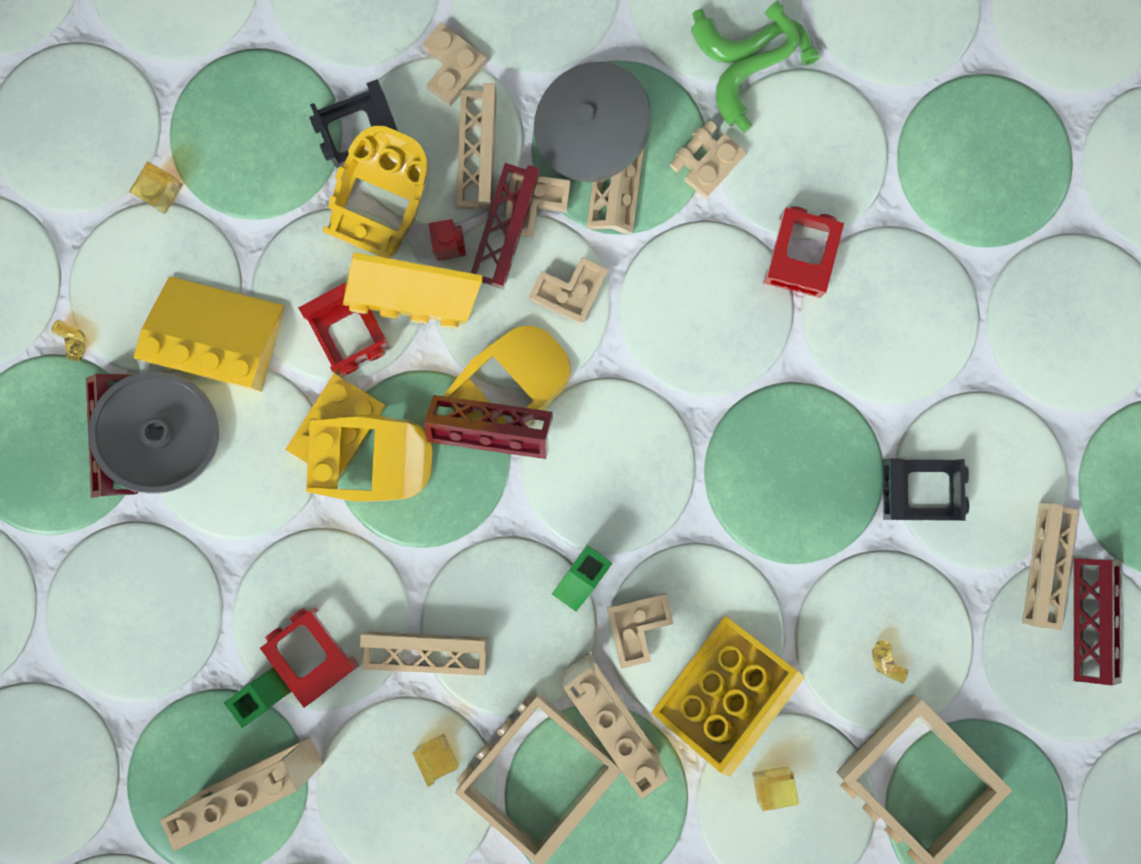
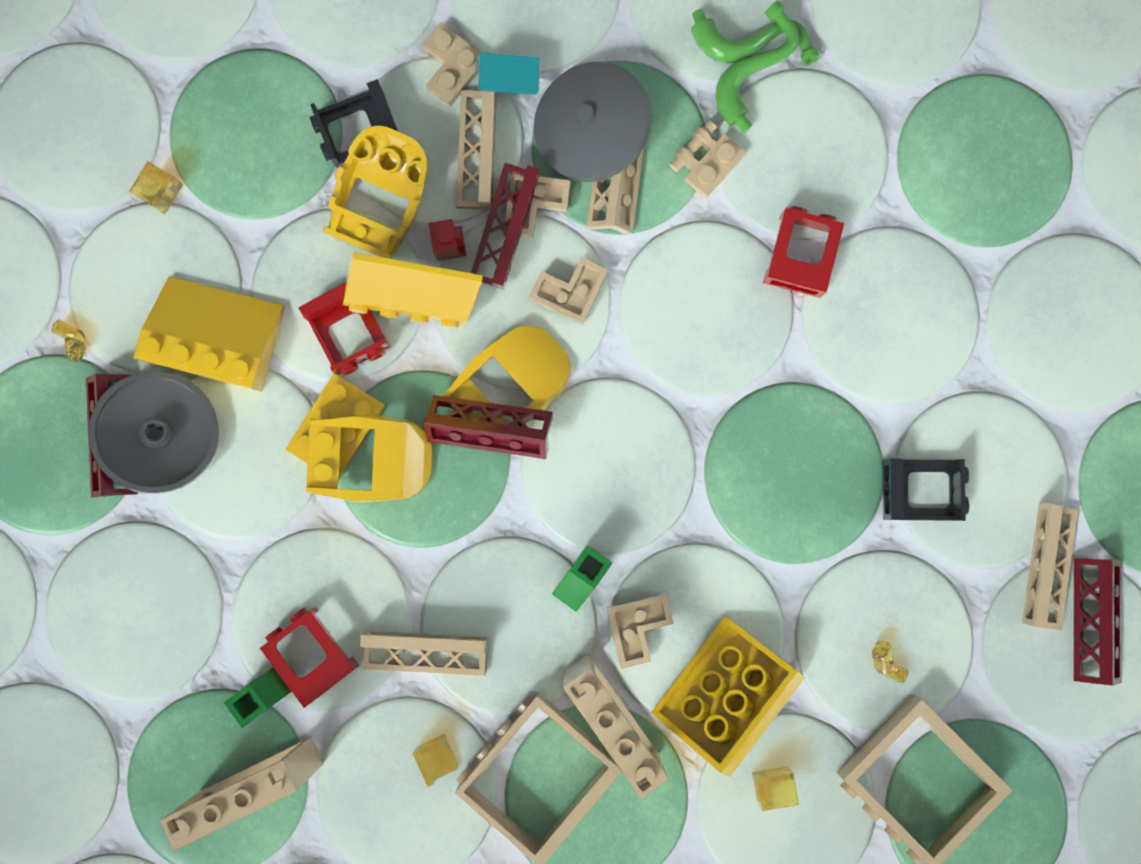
(508, 73): none -> teal panel

